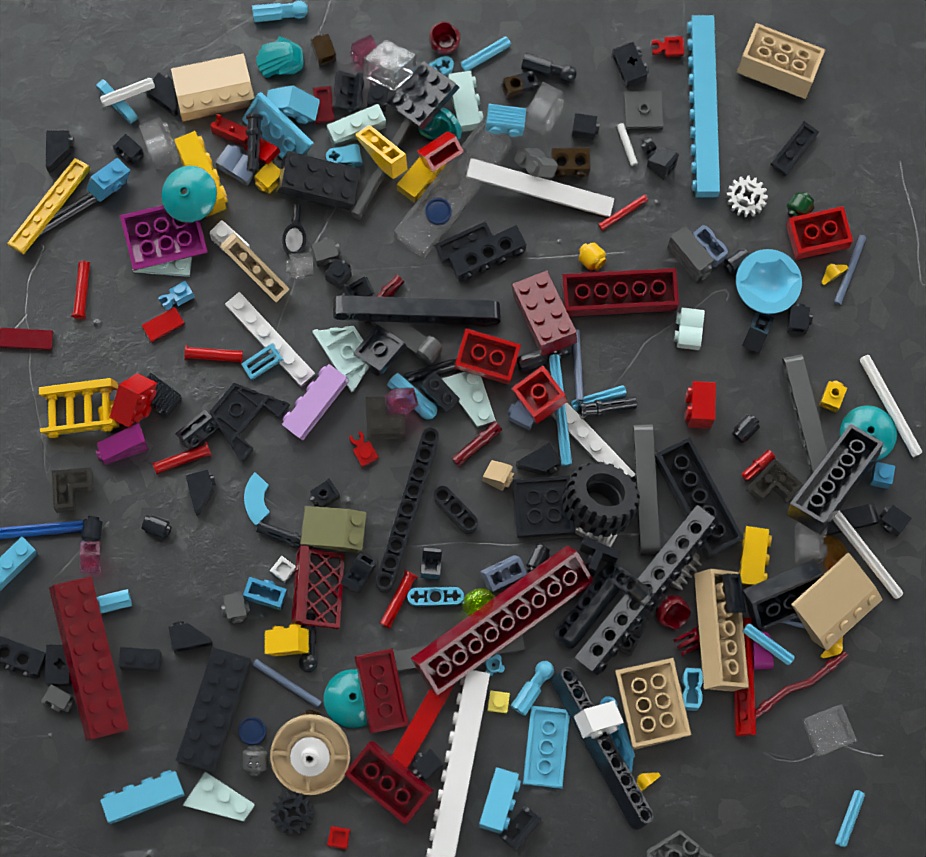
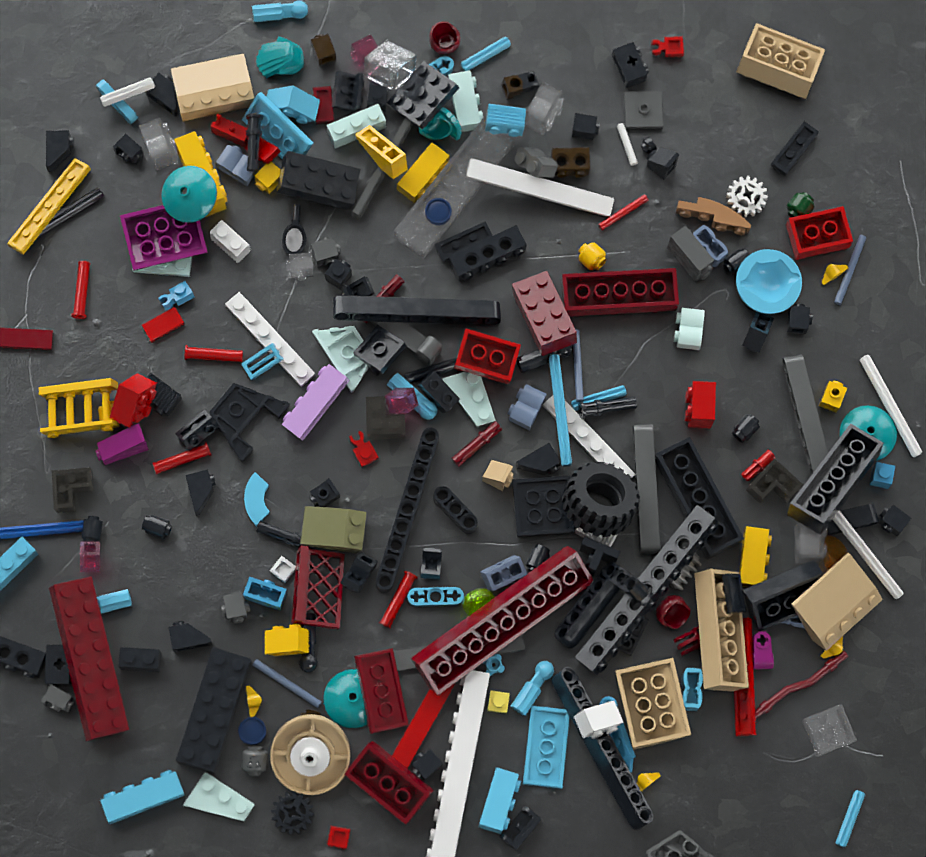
(108, 179): dark azure brick -> none
(254, 267): tan brick -> none
(254, 700): none -> yellow piece
(347, 155): medium azure piece -> none
(440, 151): red brick -> none
(539, 394): red brick -> none
(546, 67): black piece -> none
(704, 106): medium azure brick -> none
(722, 216): none -> medium nougat slope
(768, 644): medium azure axle -> none

